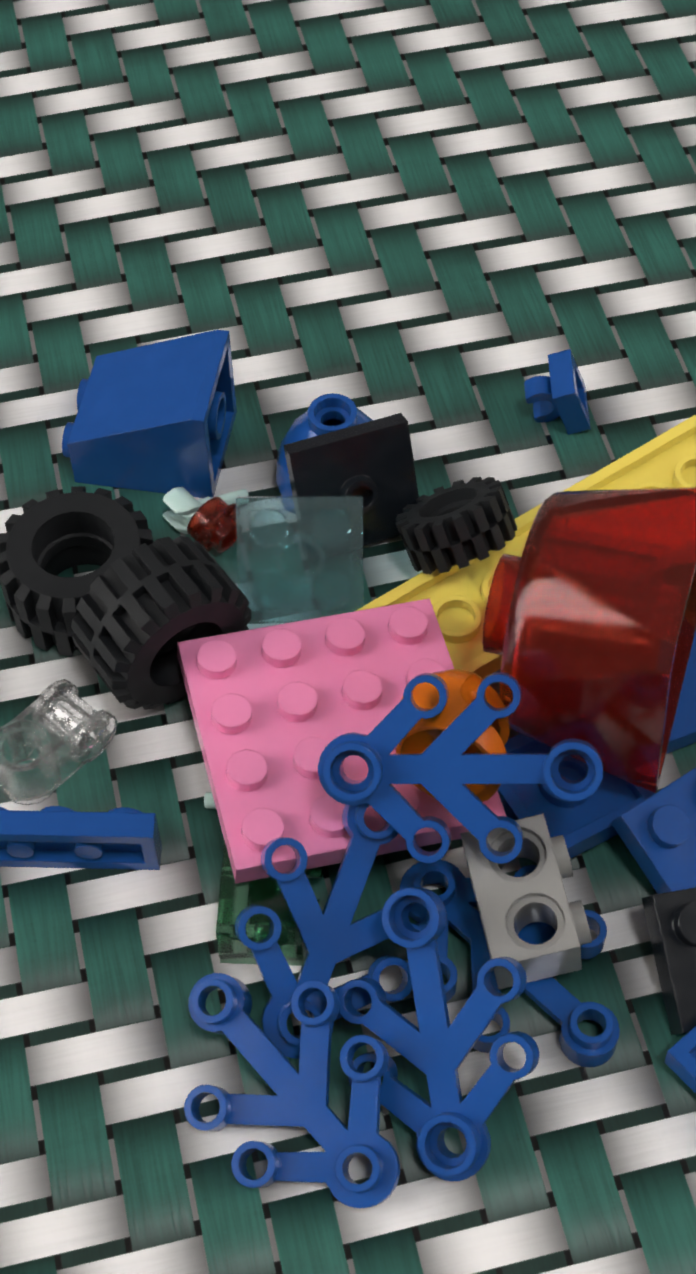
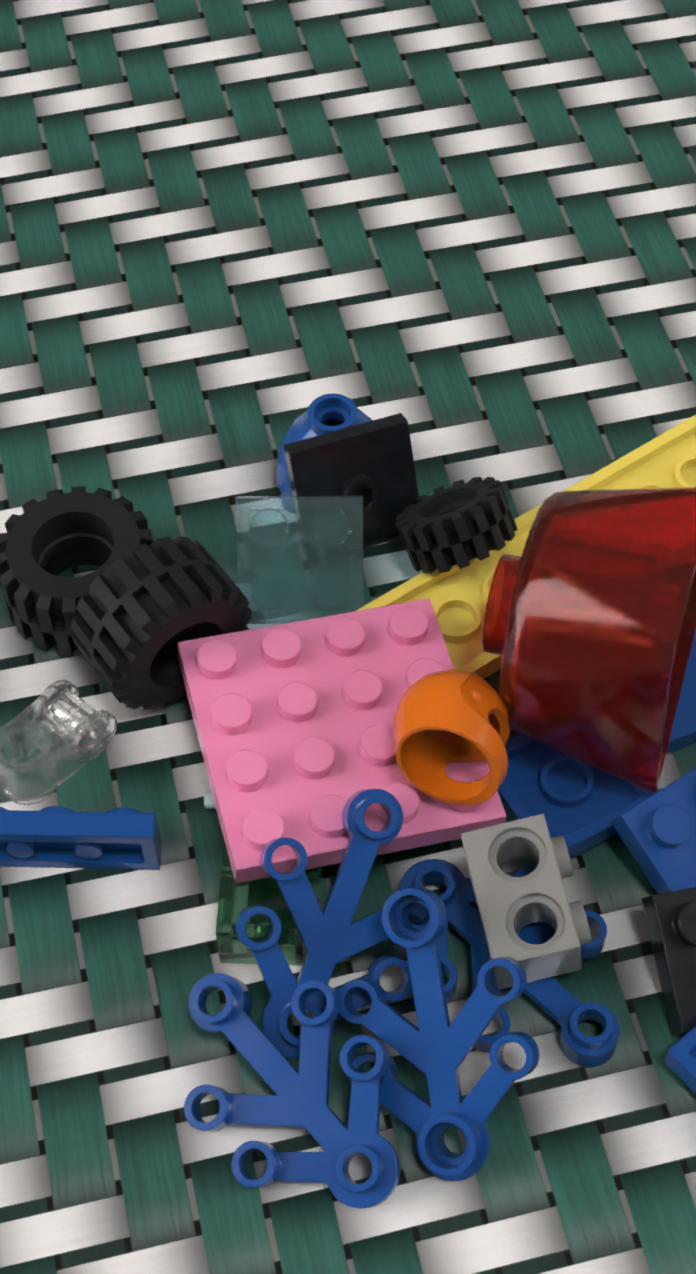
(156, 416): blue slope -> none
(184, 506): light aqua hand -> none
(214, 525): clear red plate -> none
(446, 769): blue plant -> none
(560, 394): blue tile -> none

